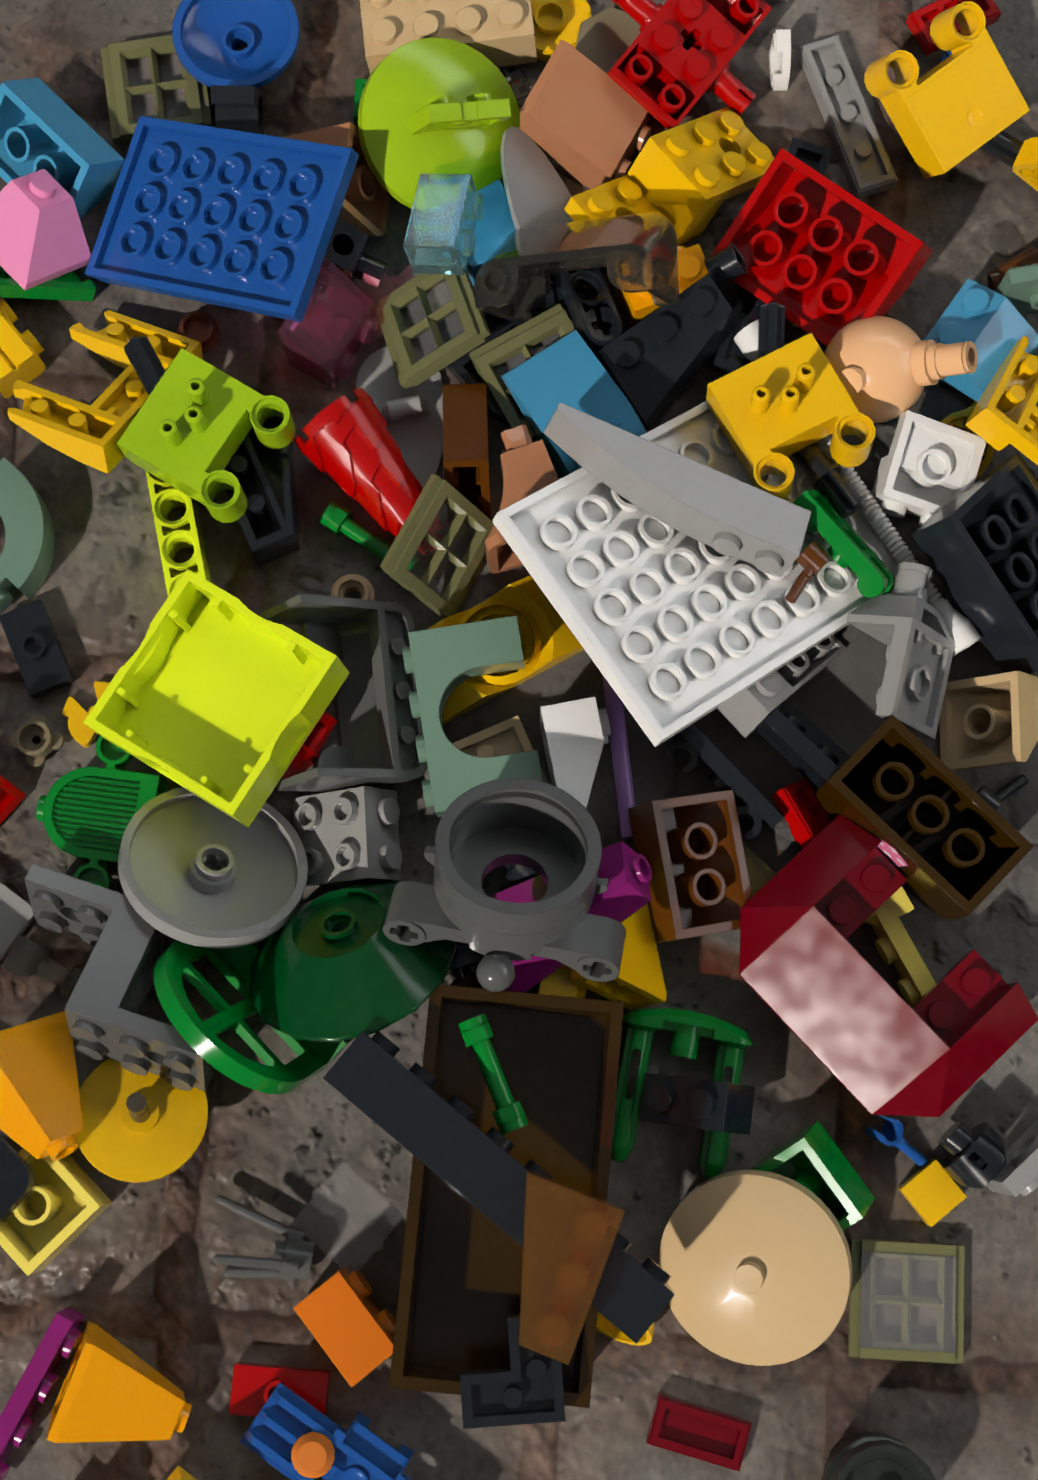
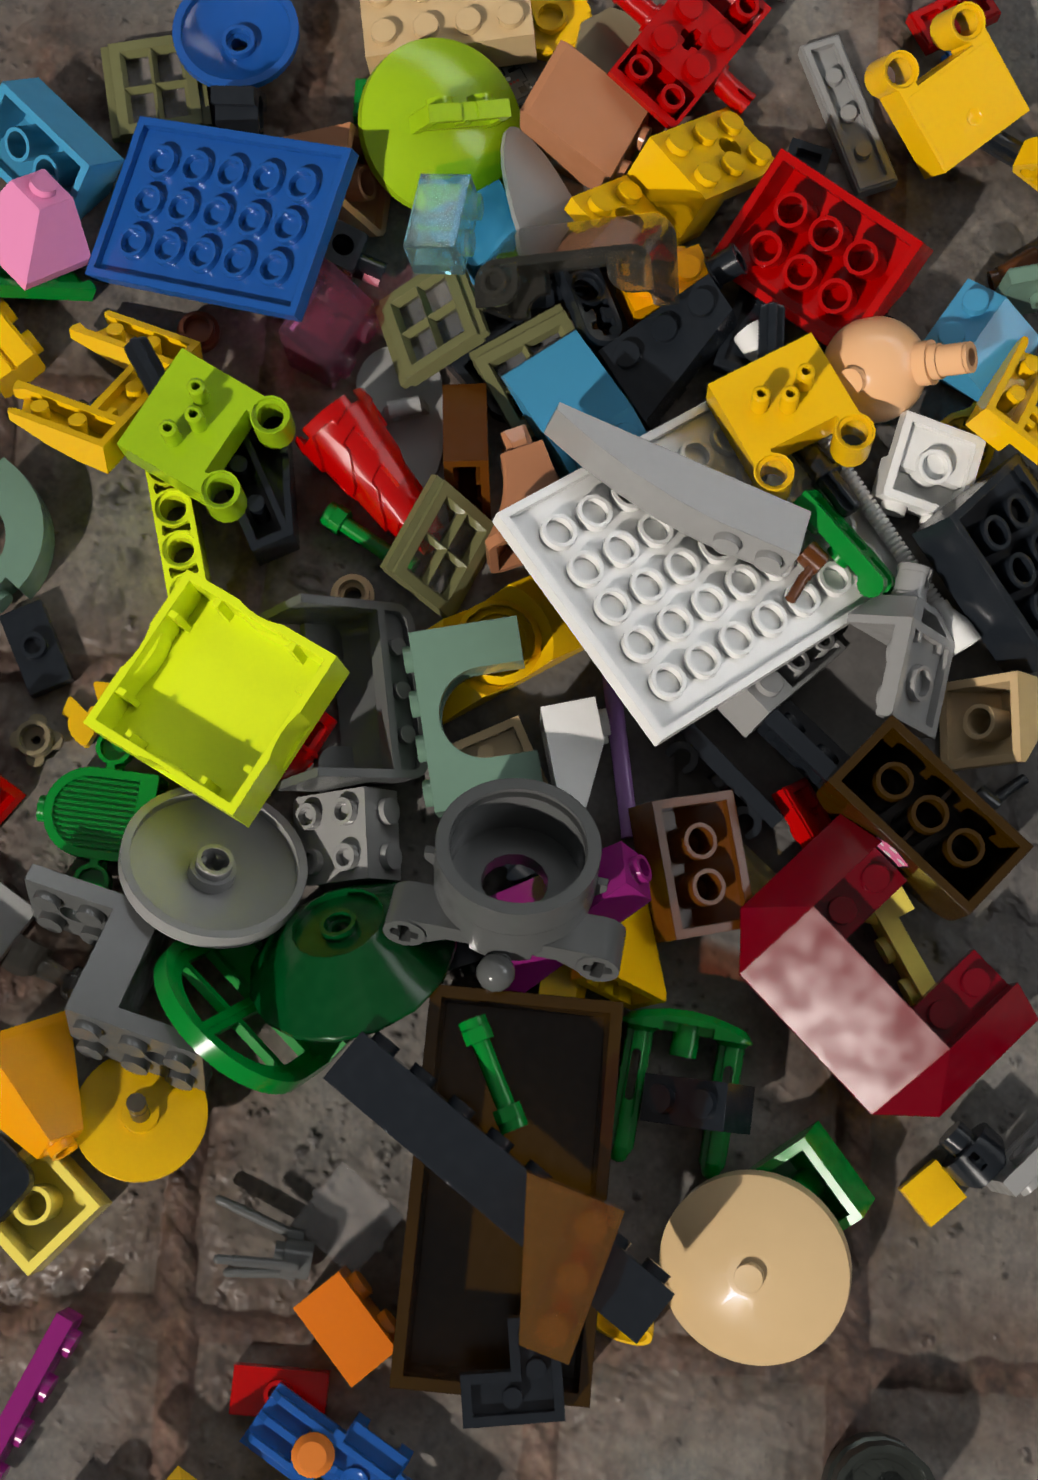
(114, 1396): light orange slope -> none
(698, 1432): dark red tile -> none
(780, 59): white tile -> none
(893, 1136): blue hand -> none
(906, 1301): clear piece -> none

